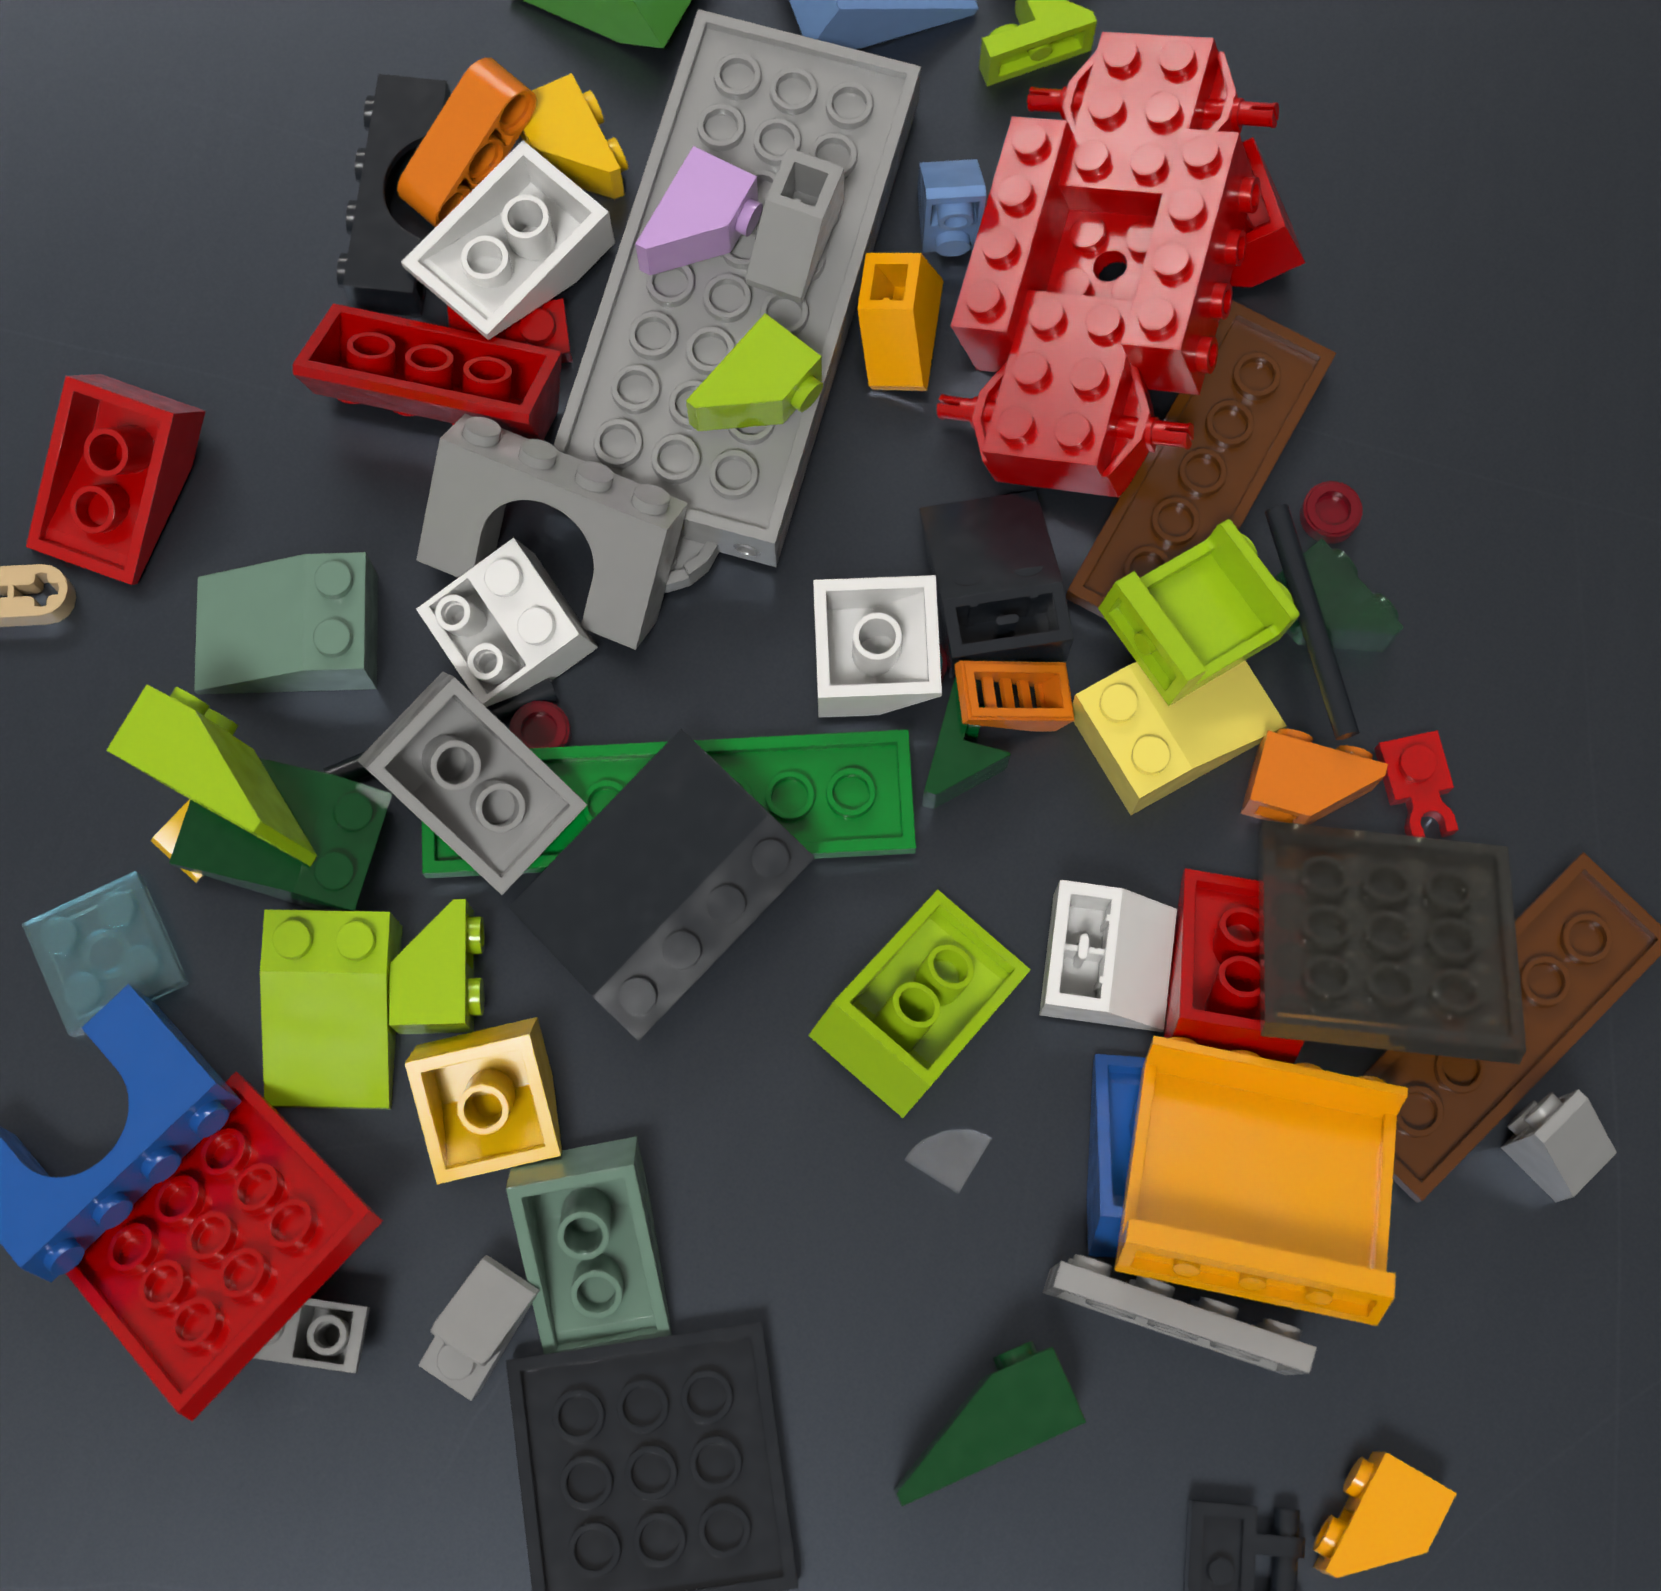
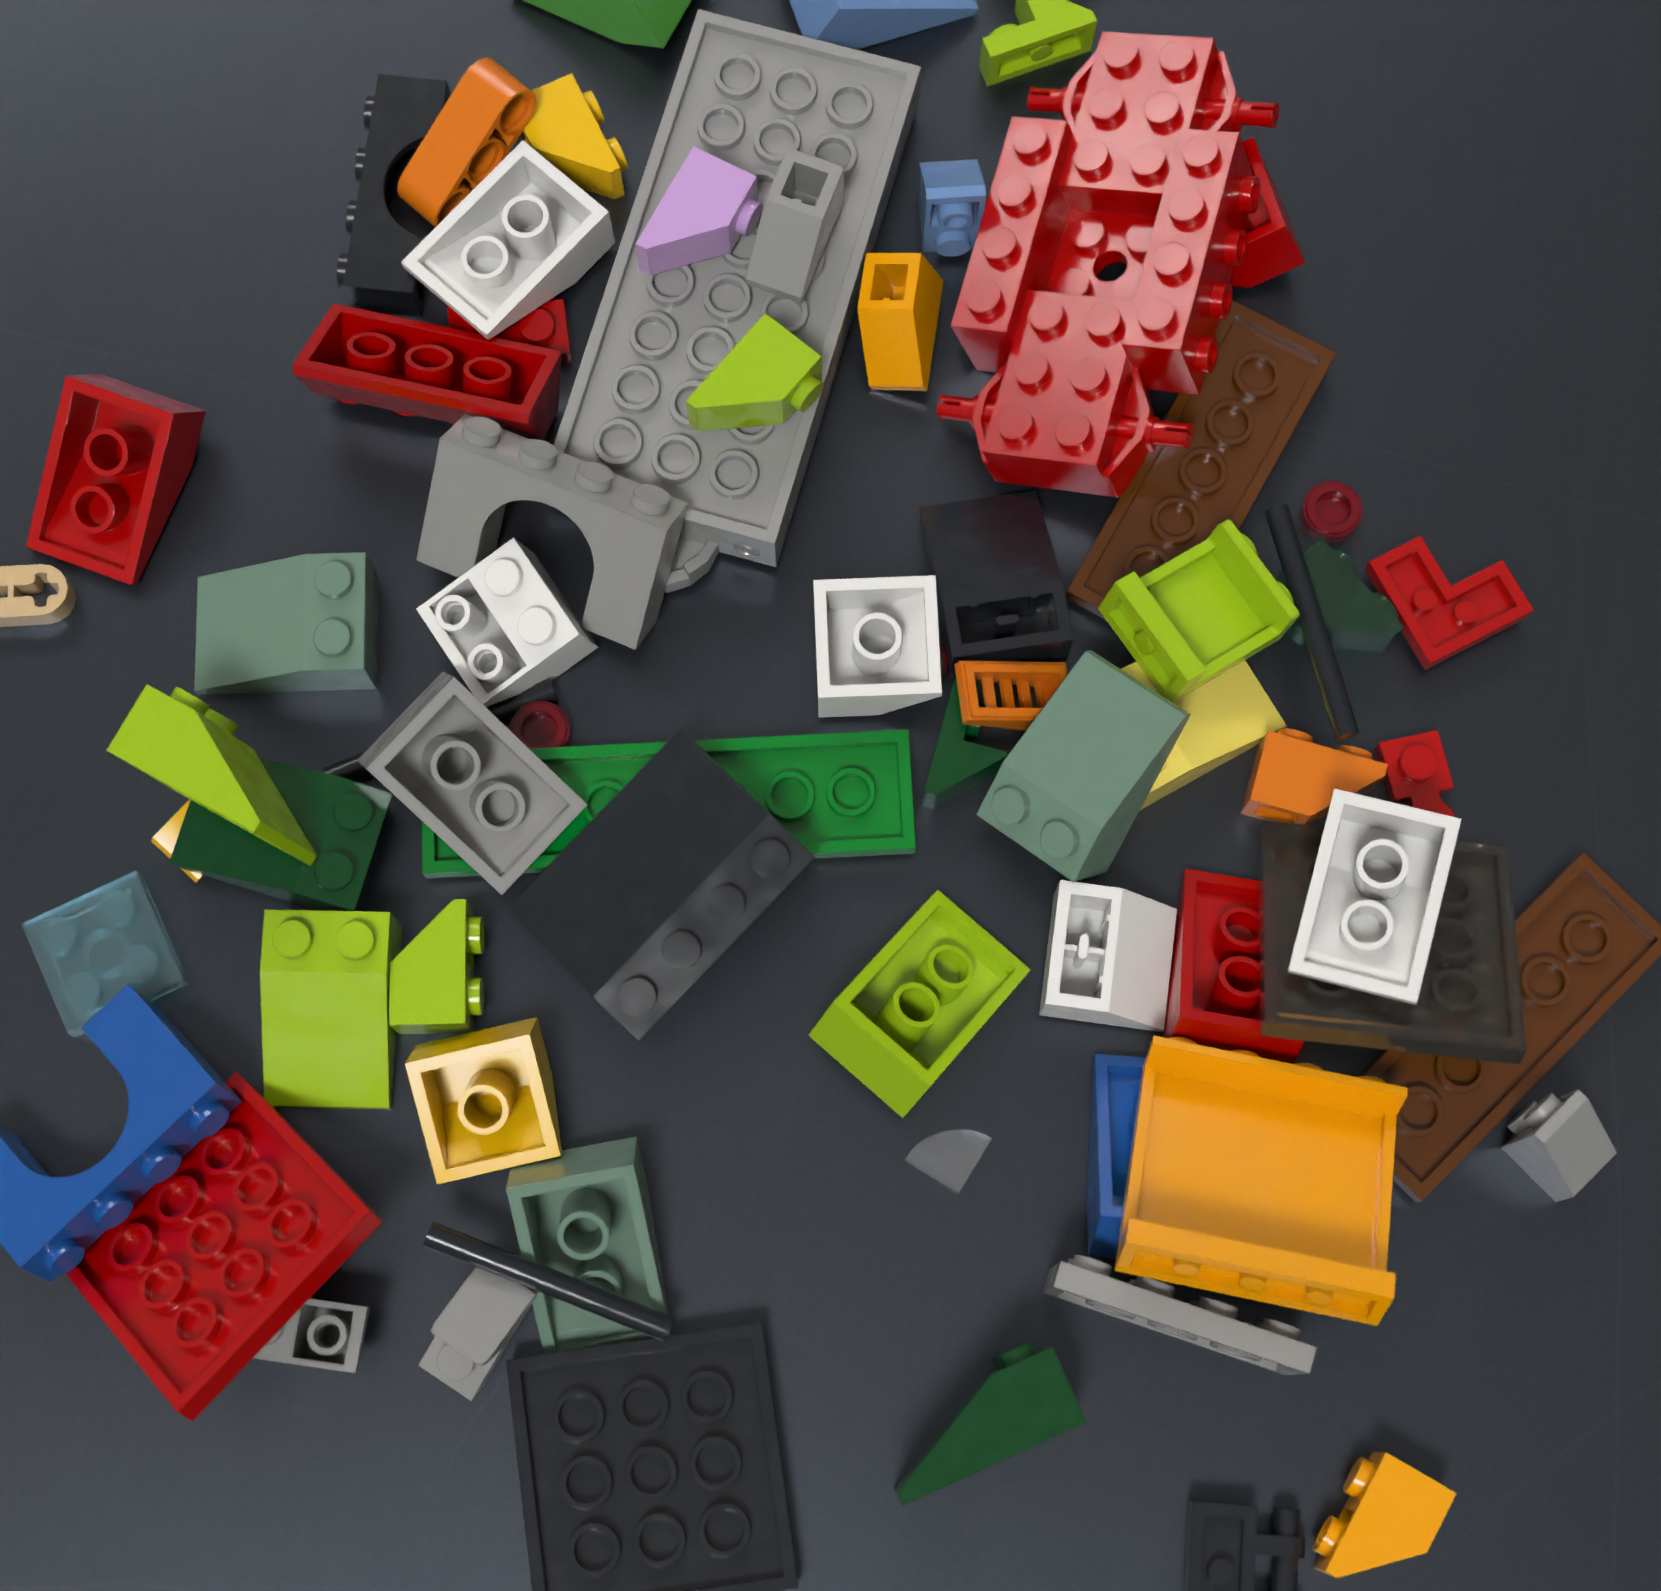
(548, 1281): none -> black bar
(1084, 768): none -> sand green slope
(1375, 896): none -> white slope
(1443, 617): none -> red plate

